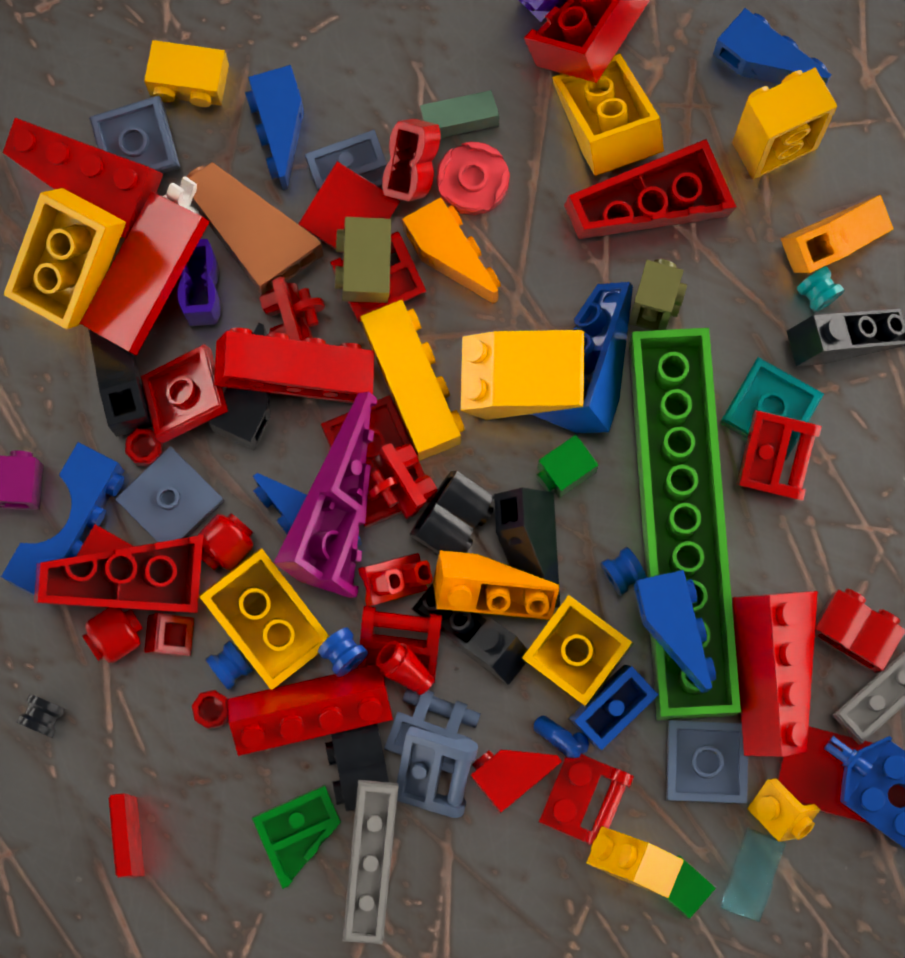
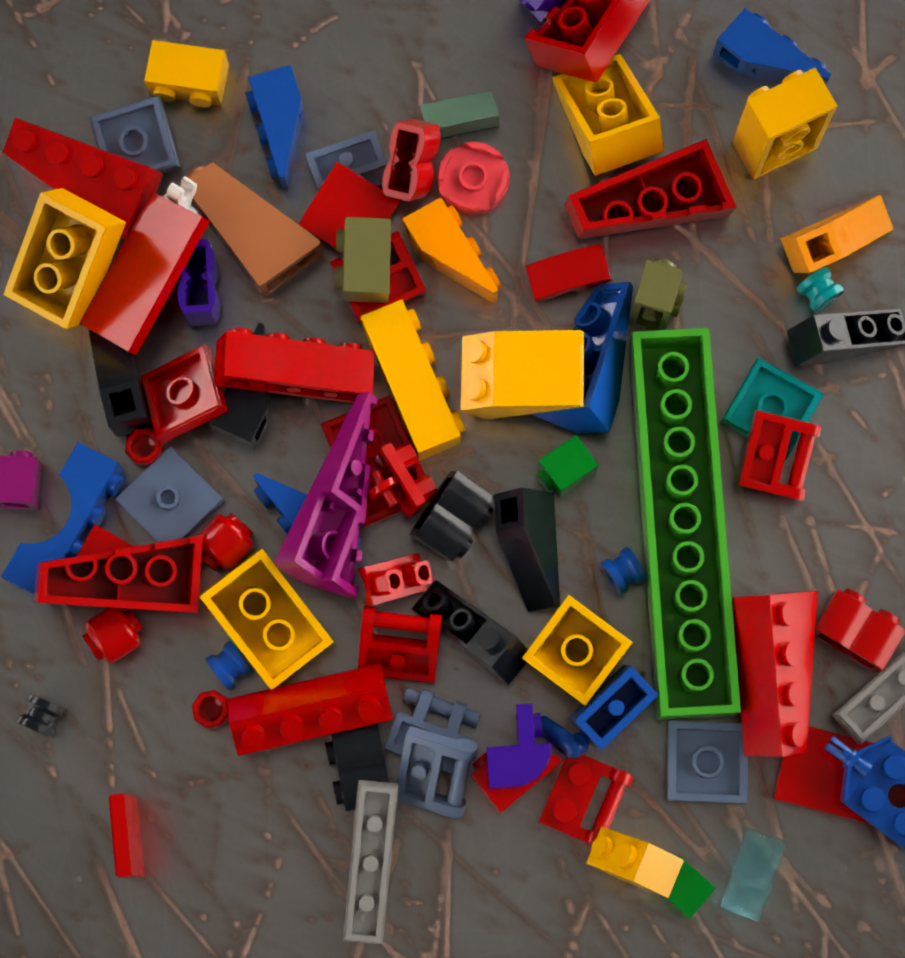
(169, 634): red slope -> none
(295, 306): red hips -> none
(296, 831): green wing -> none
(342, 651): blue wheel -> none
(403, 667): red cone -> none
(489, 587): light orange slope -> none
(522, 763): none -> dark purple brick
(567, 272): none -> red slope
(670, 618): blue slope -> none
(782, 812): yellow bracket -> none

